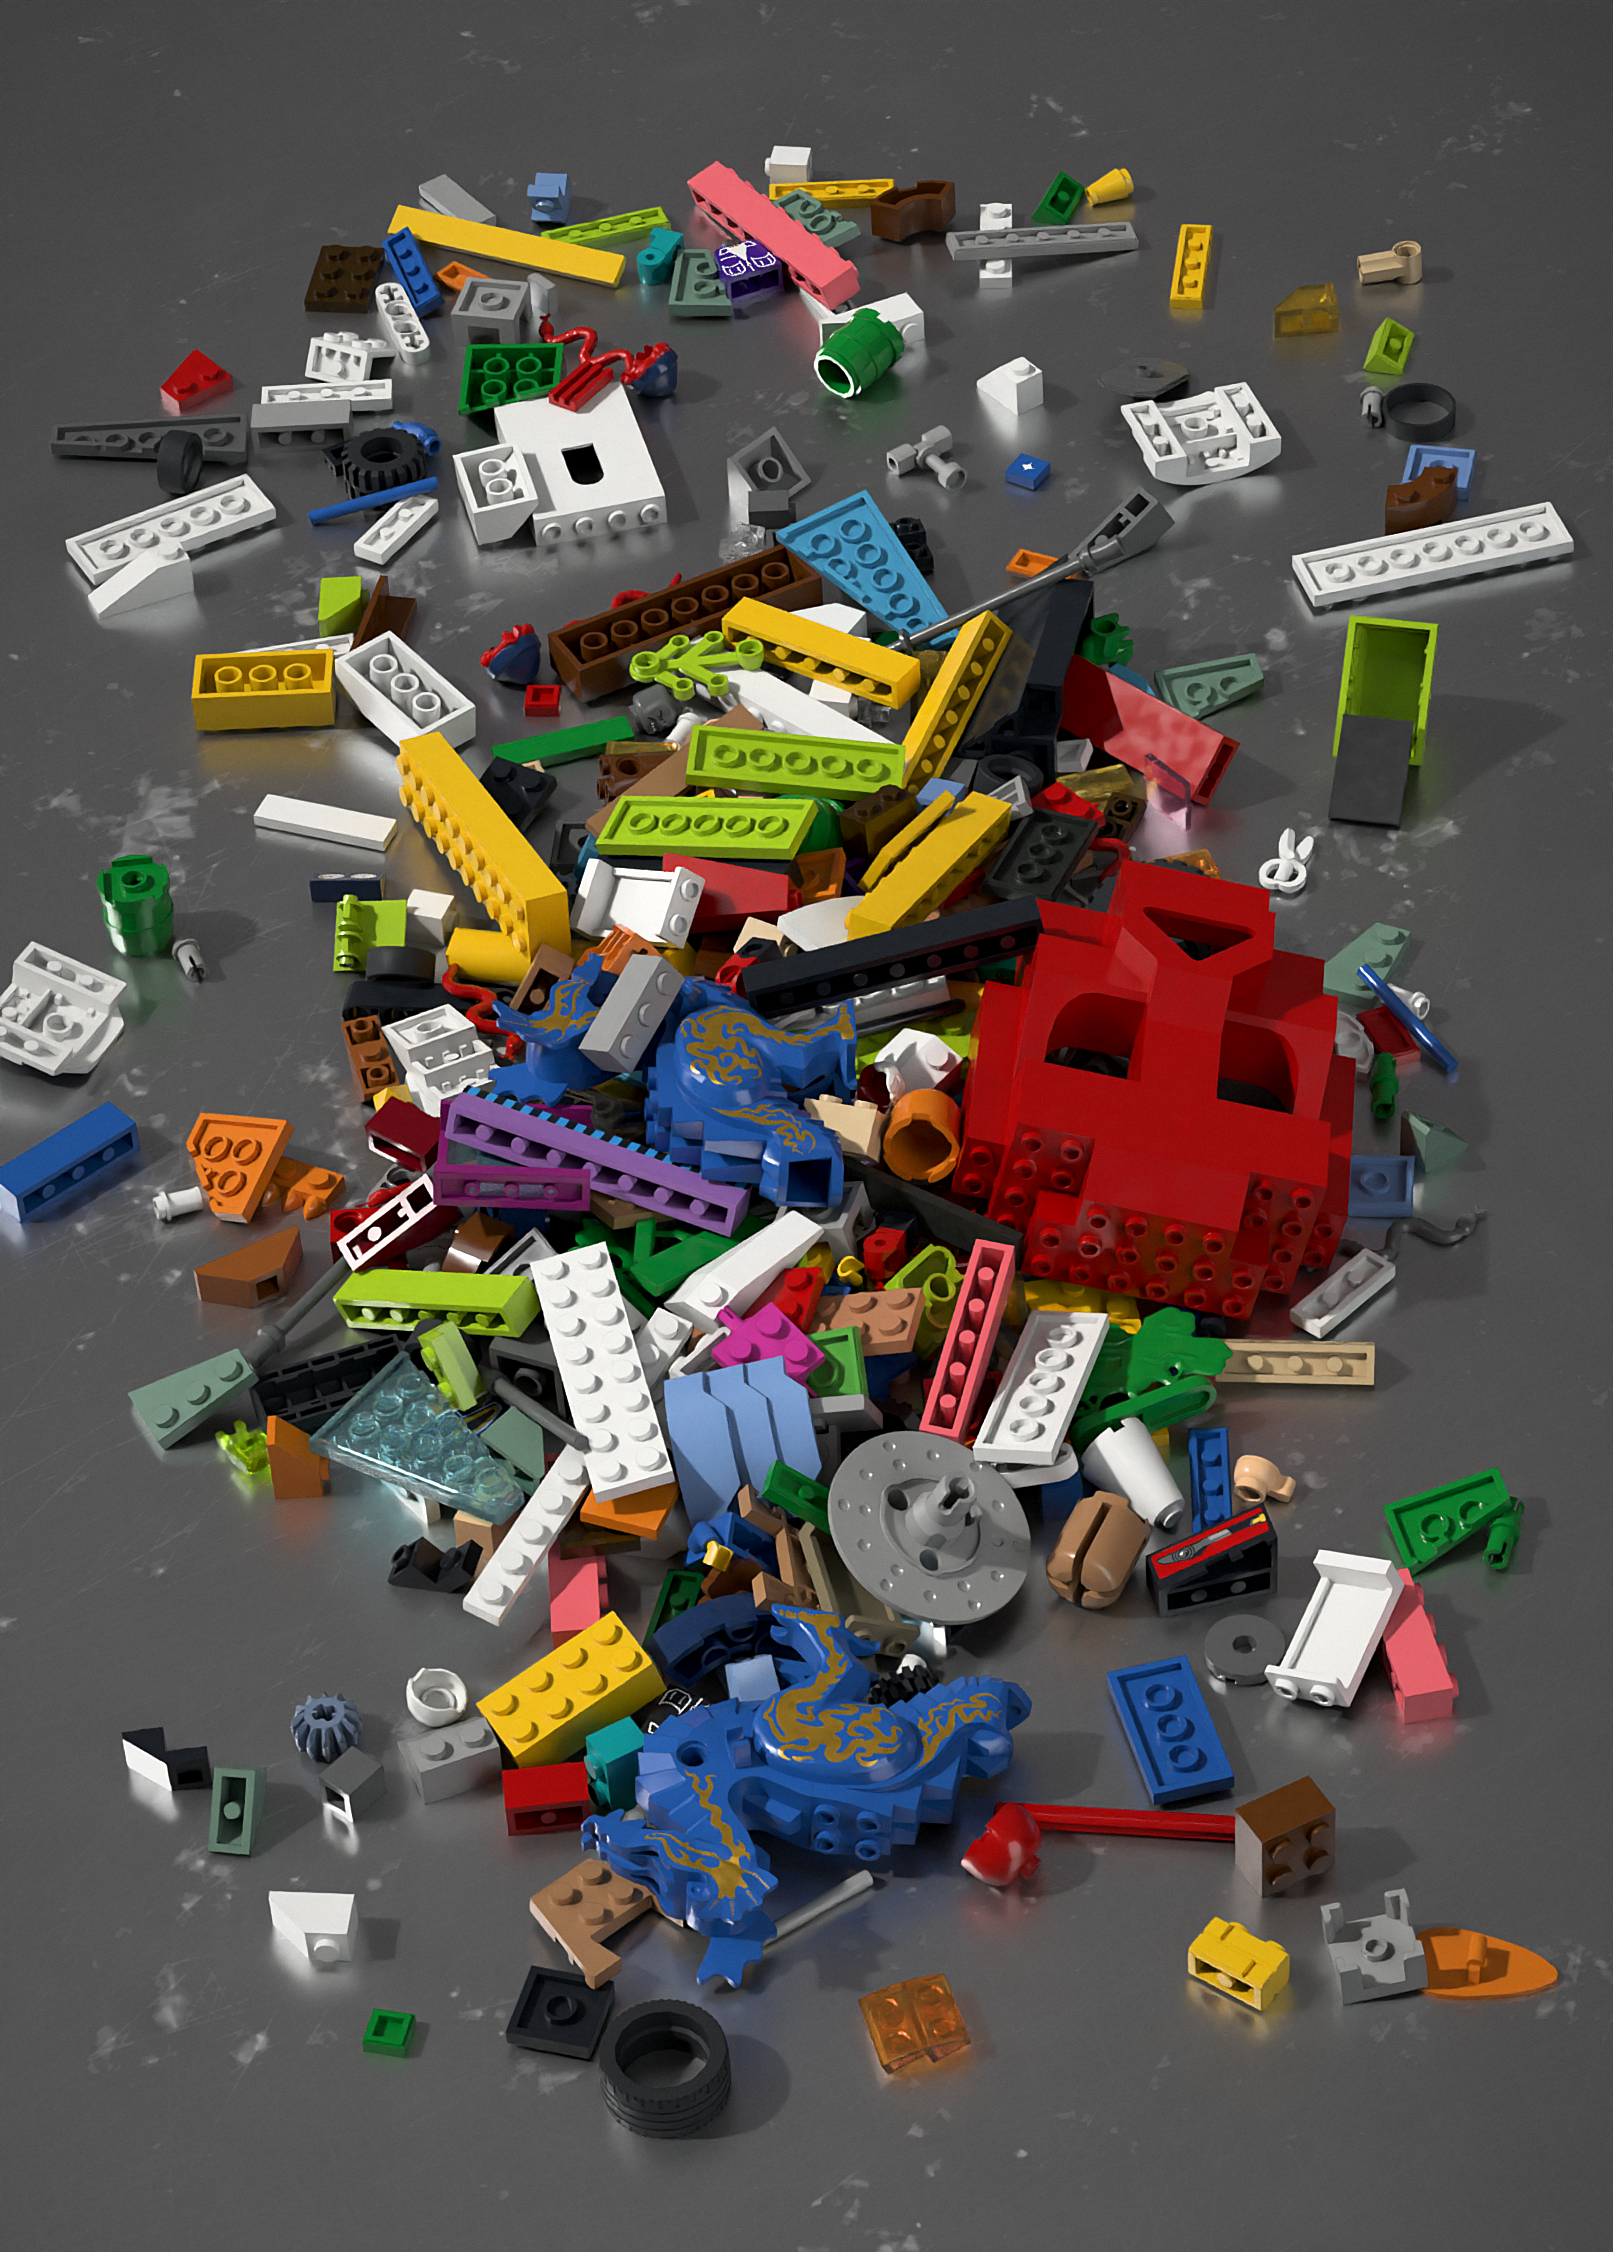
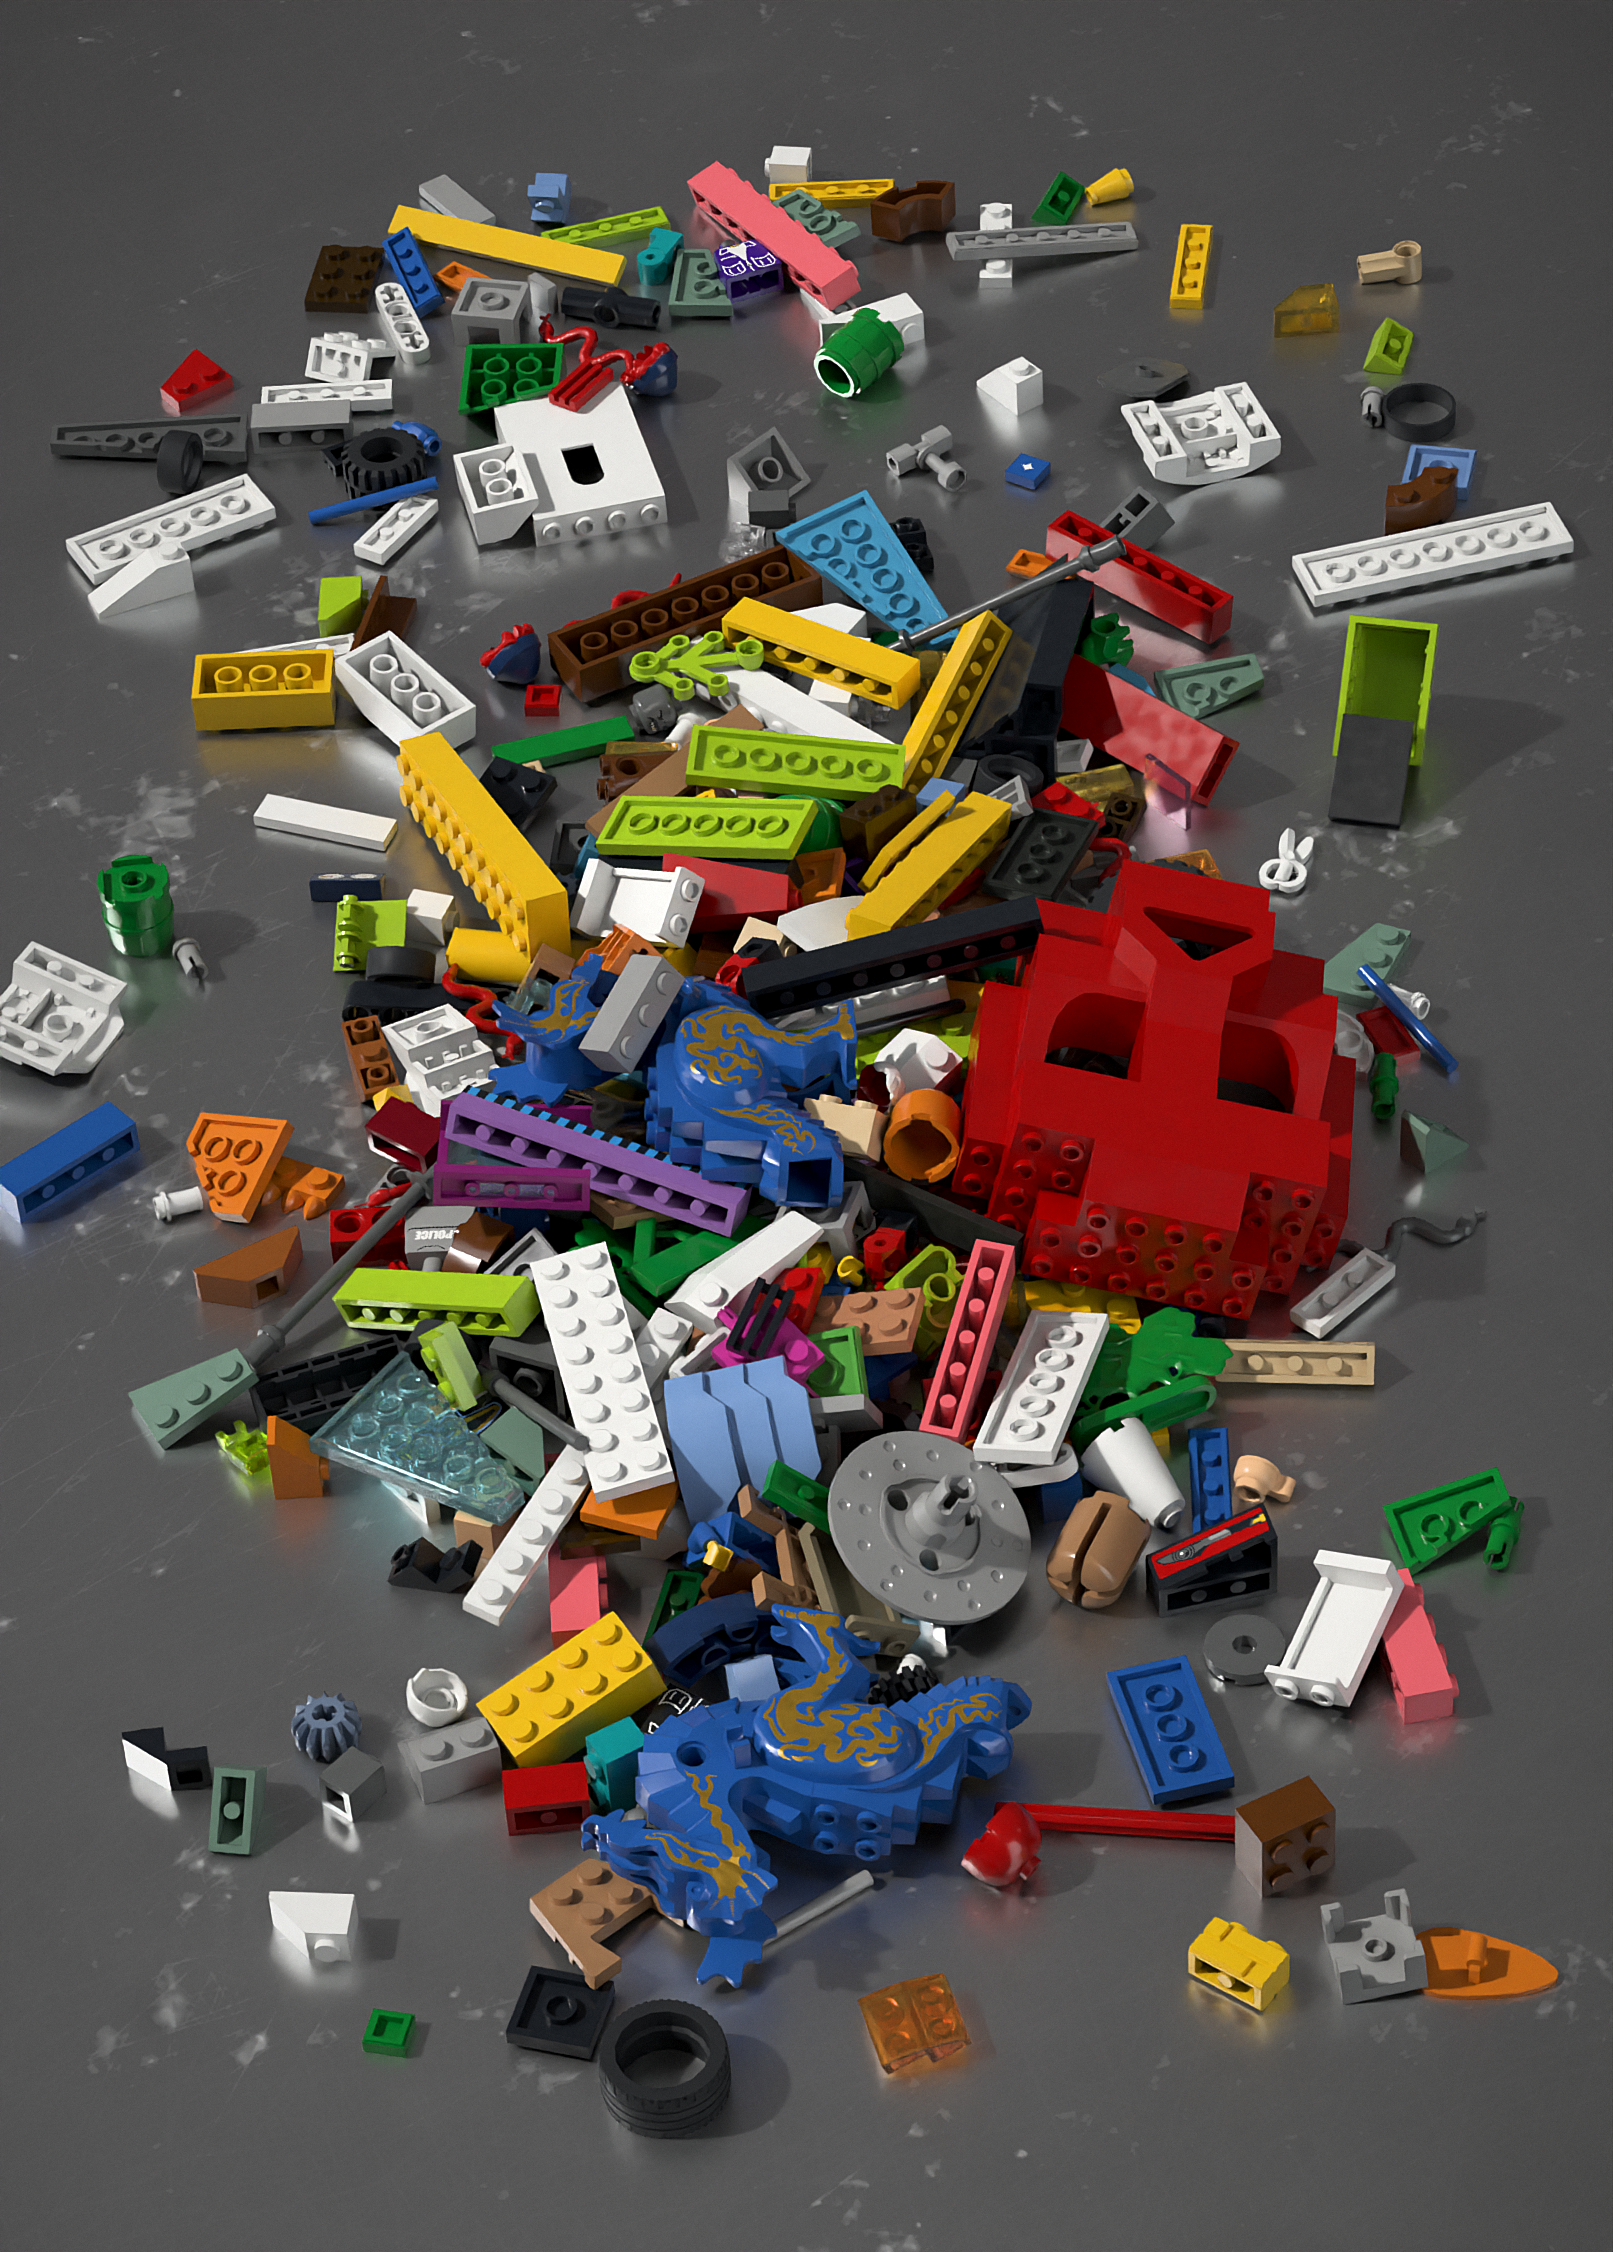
(398, 1227): dark red slope -> none
(531, 991): none -> clear light blue bracket
(610, 307): none -> black piece
(773, 1292): none -> black tile
(1145, 580): none -> red brick
(1381, 1186): medium blue tile -> none

